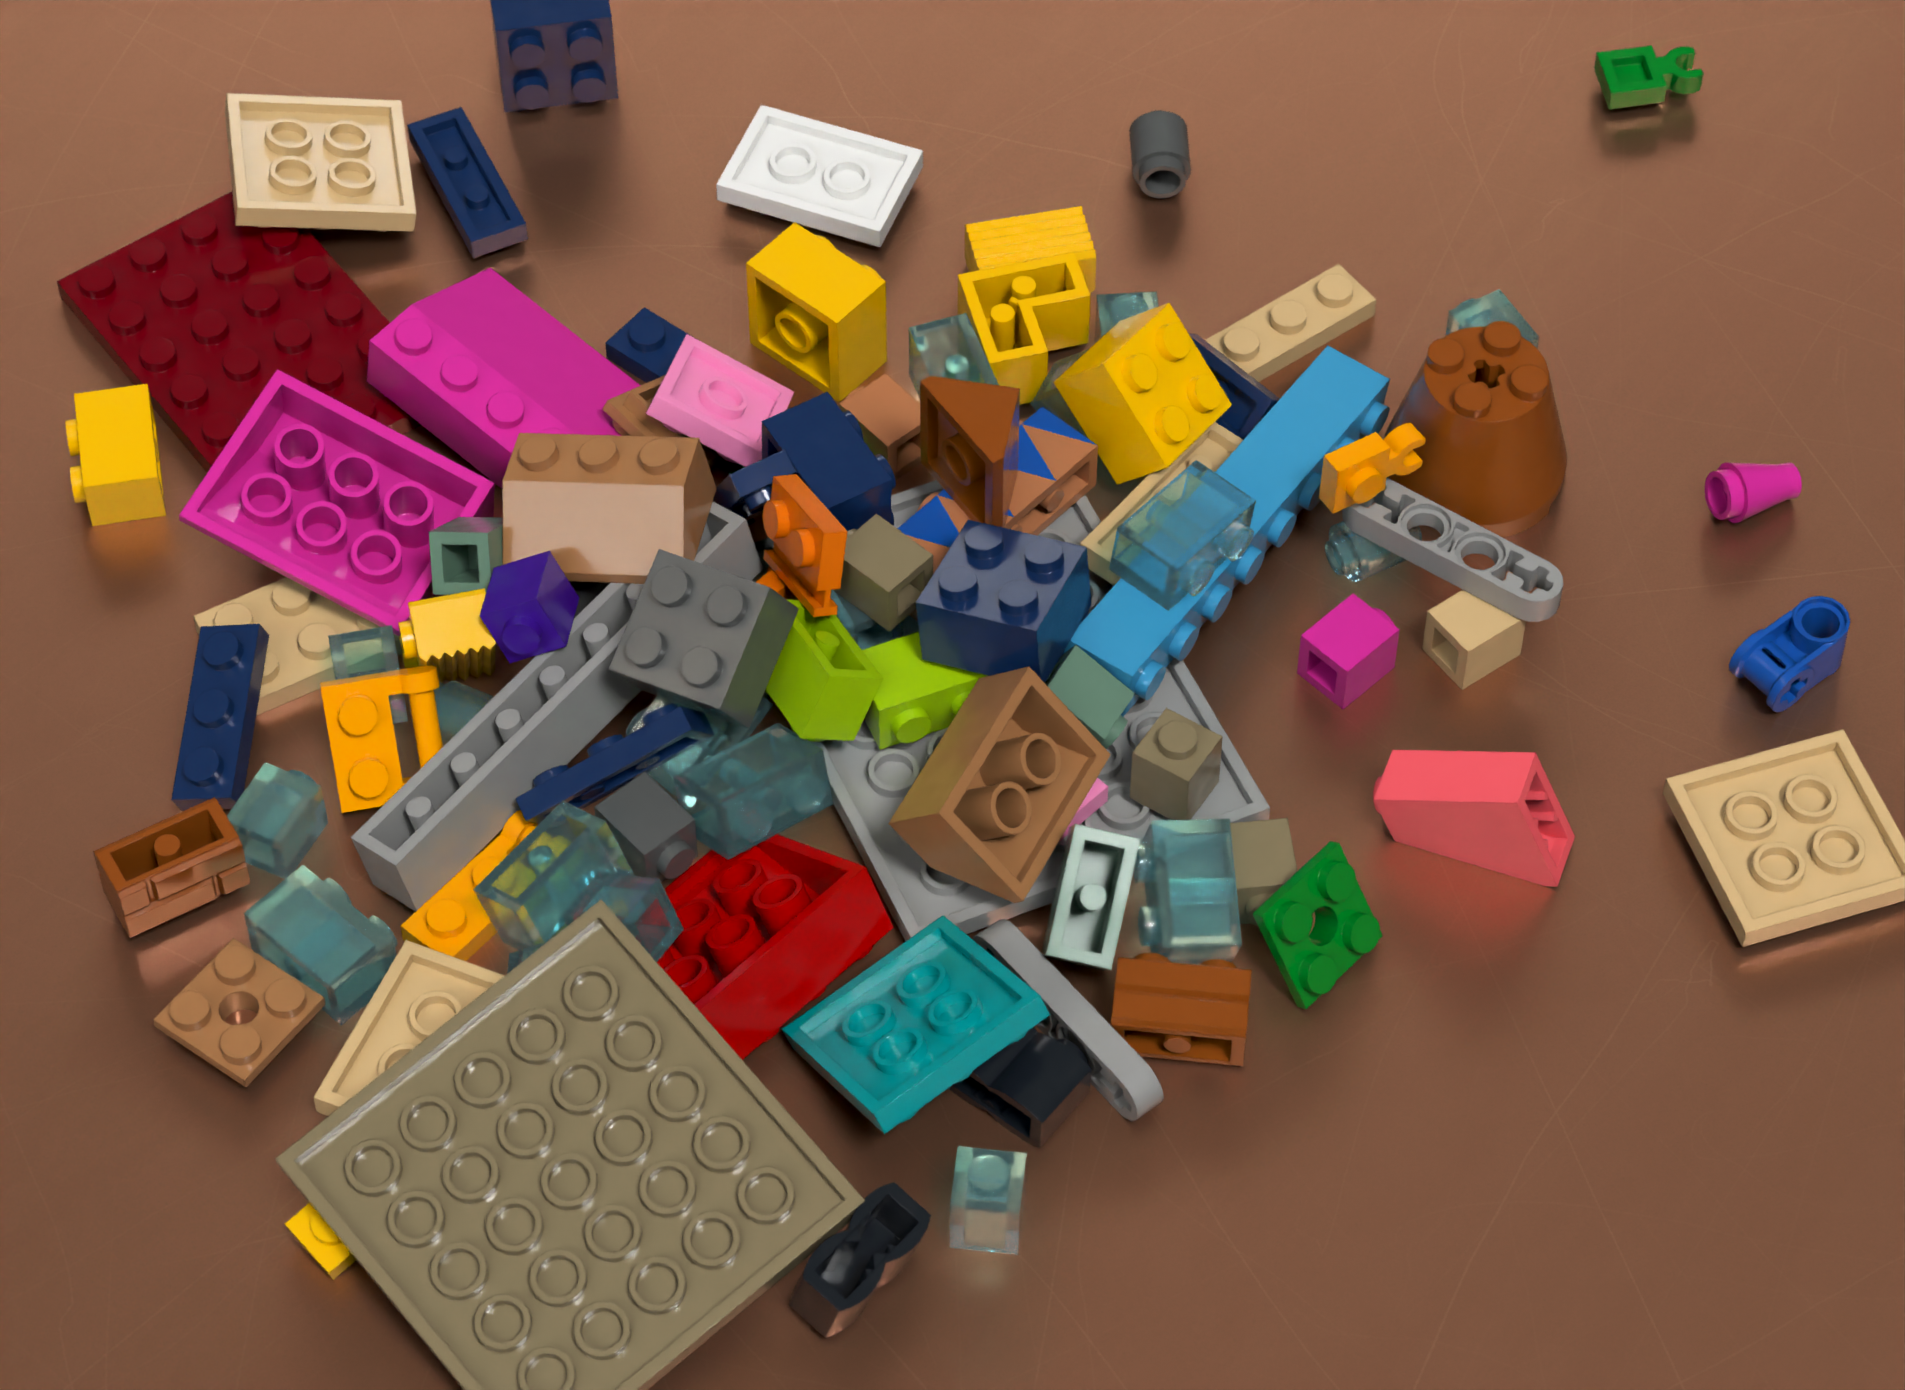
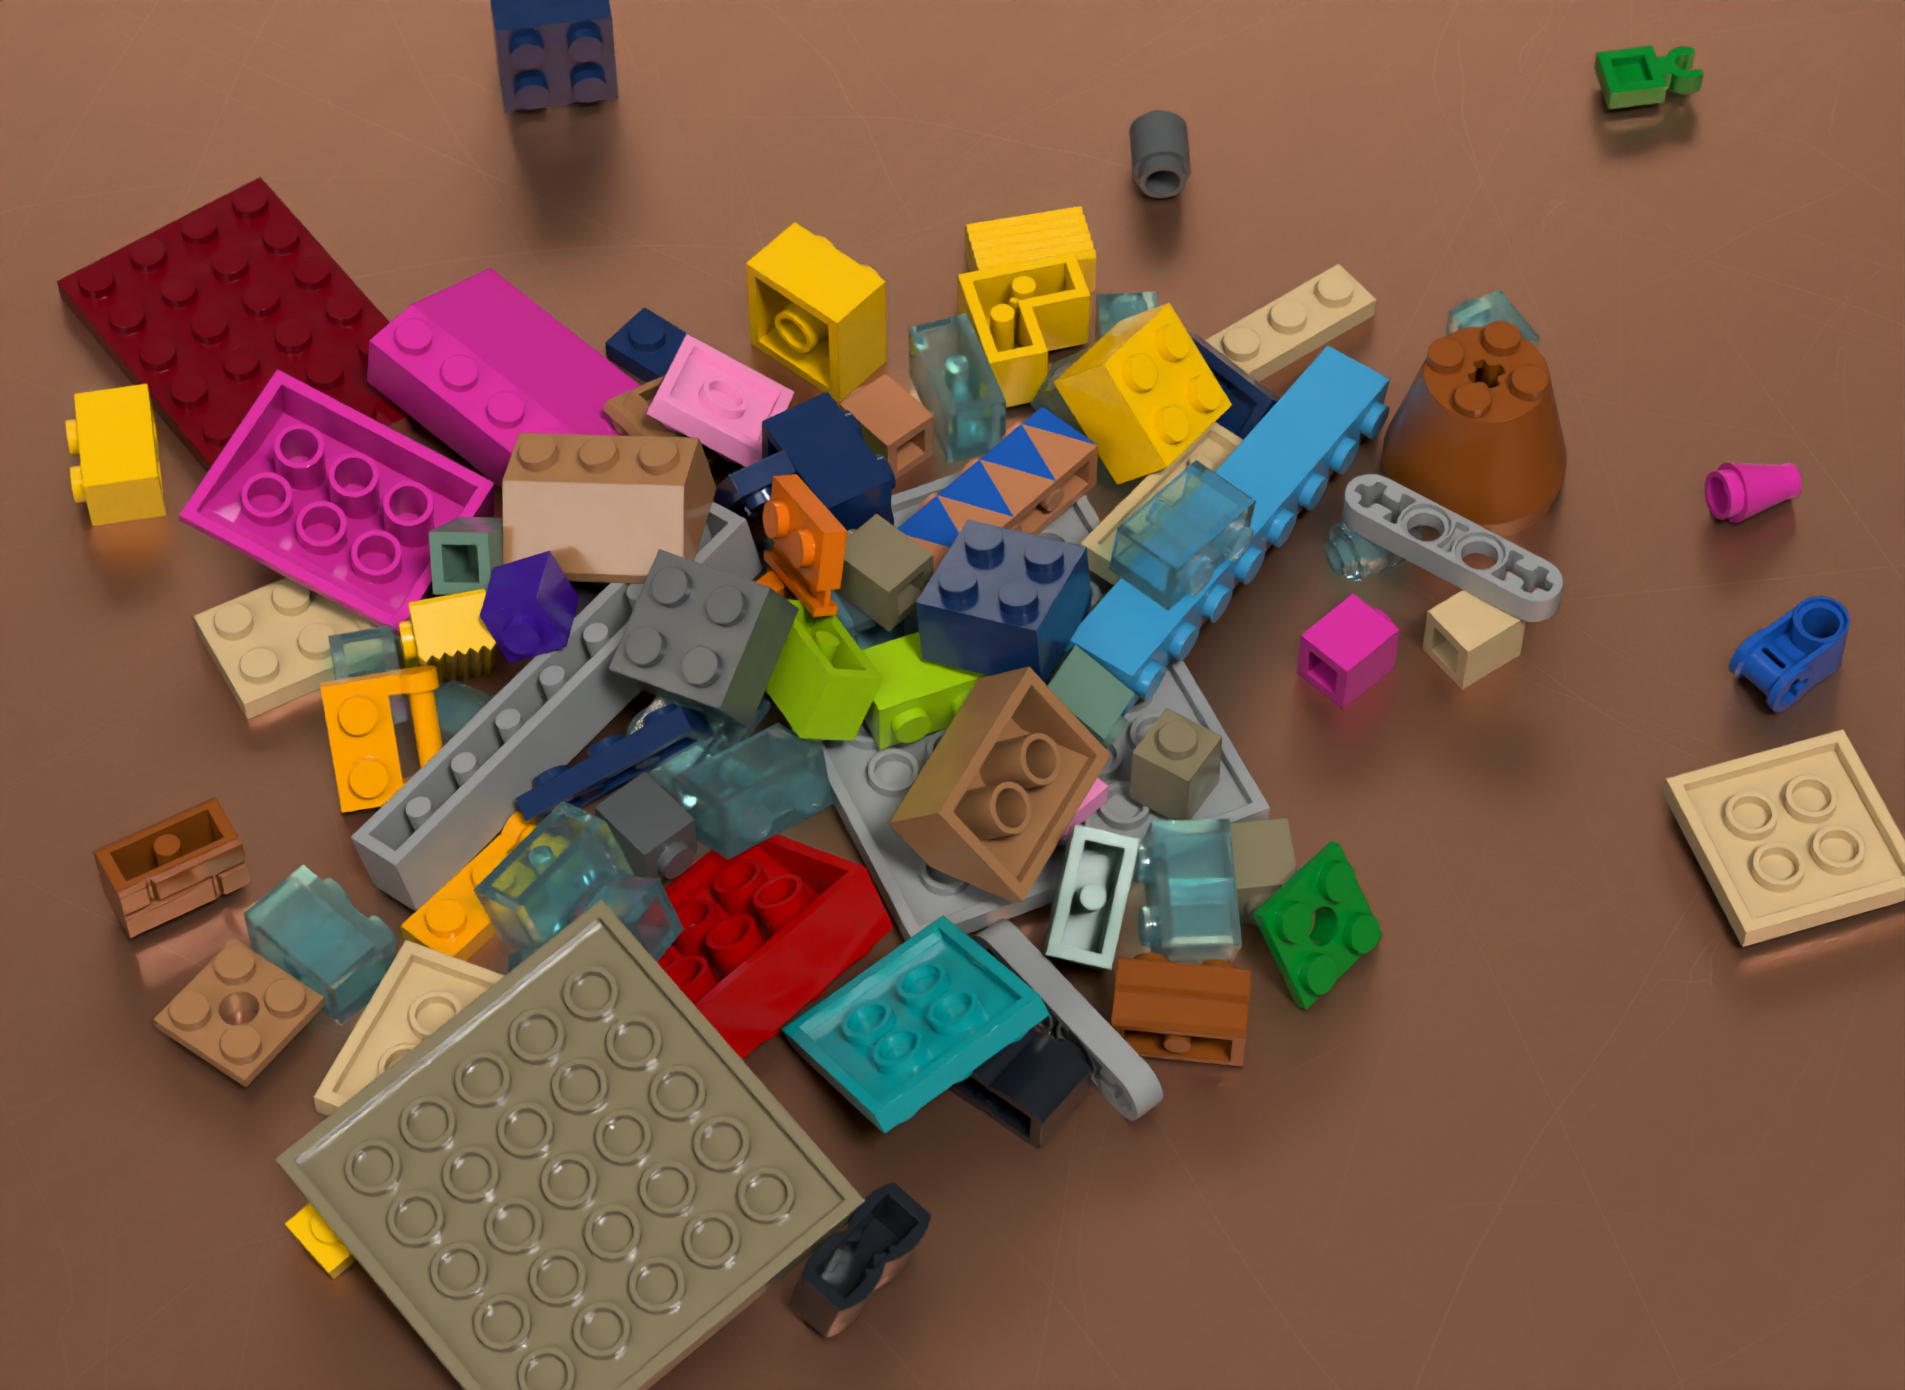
(220, 715): dark blue plate -> none
(279, 819): clear light blue brick -> none
(319, 163): tan plate -> none
(467, 182): dark blue plate -> none
(820, 175): white plate -> none
(971, 443): dark orange slope -> none
(987, 1200): clear light blue brick -> none
(1361, 468): light orange plate -> none
(1477, 810): coral slope -> none

